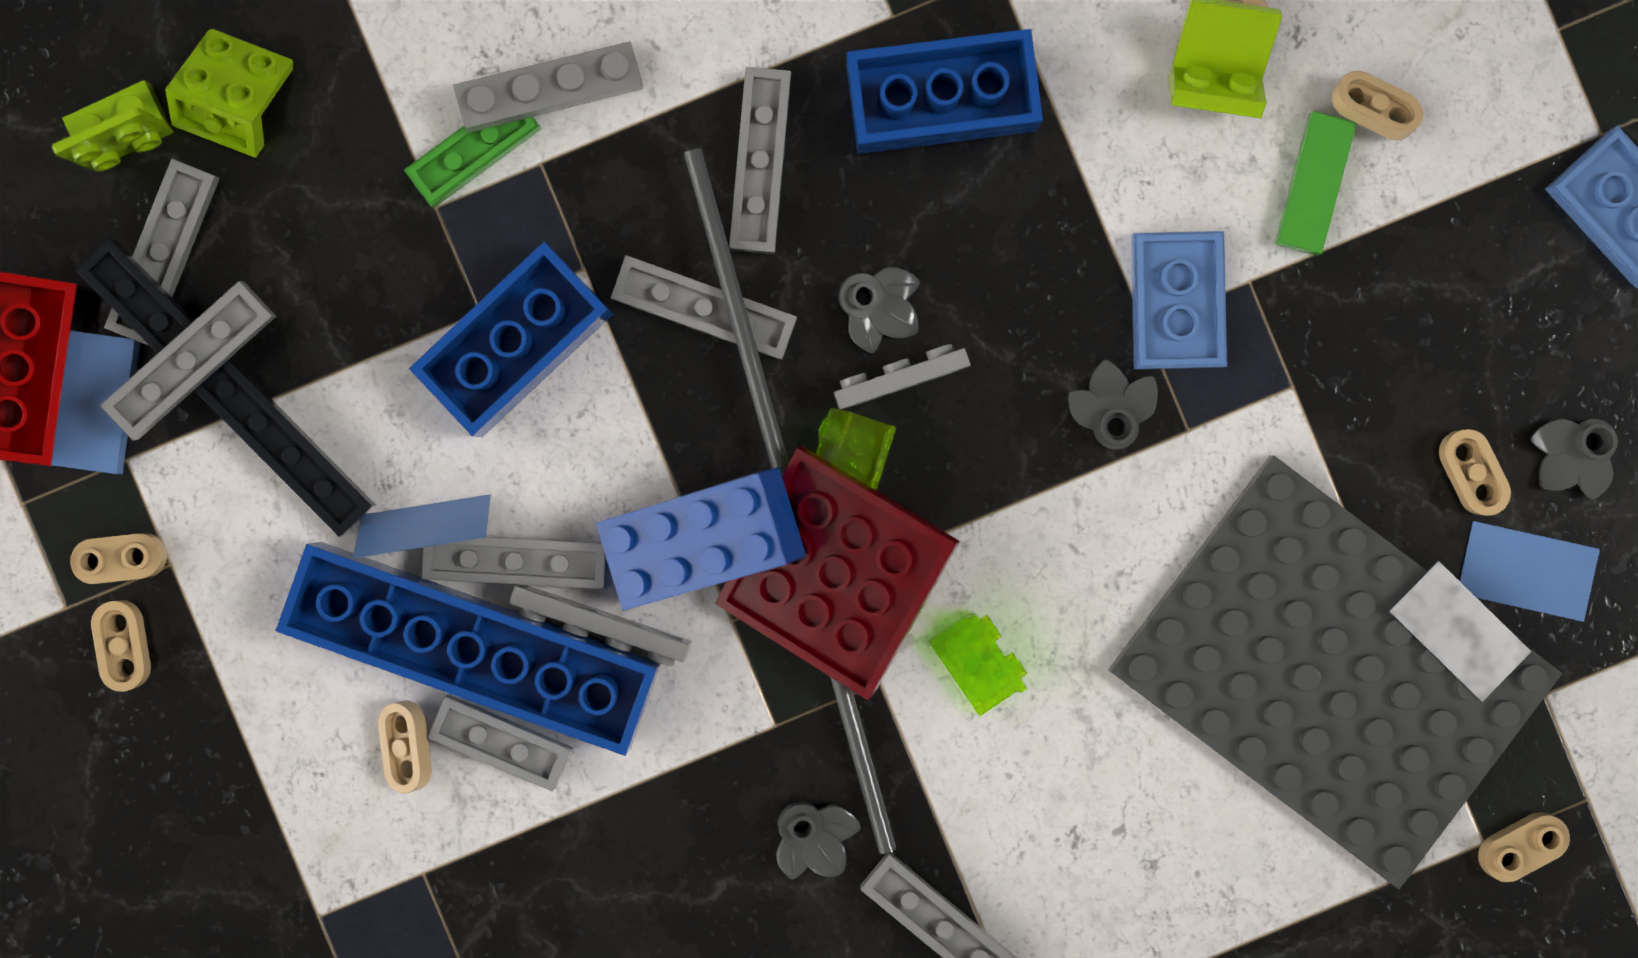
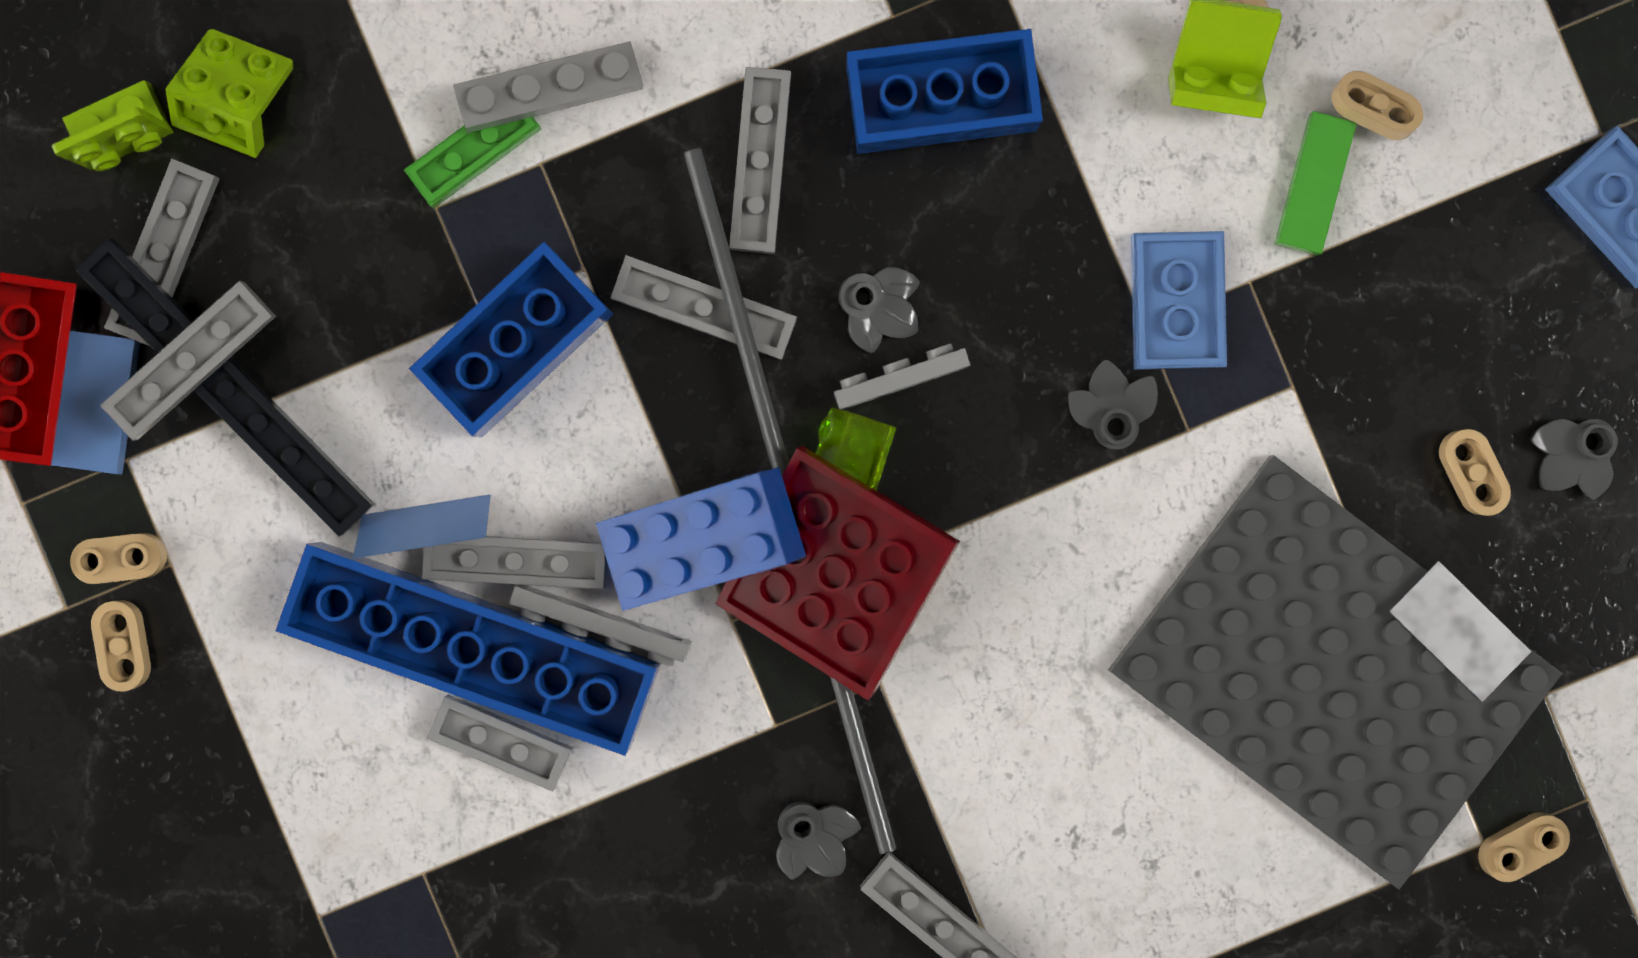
(404, 746): tan plate -> none
(978, 663): clear neon green bracket -> none
(1529, 571): medium blue sticker -> none

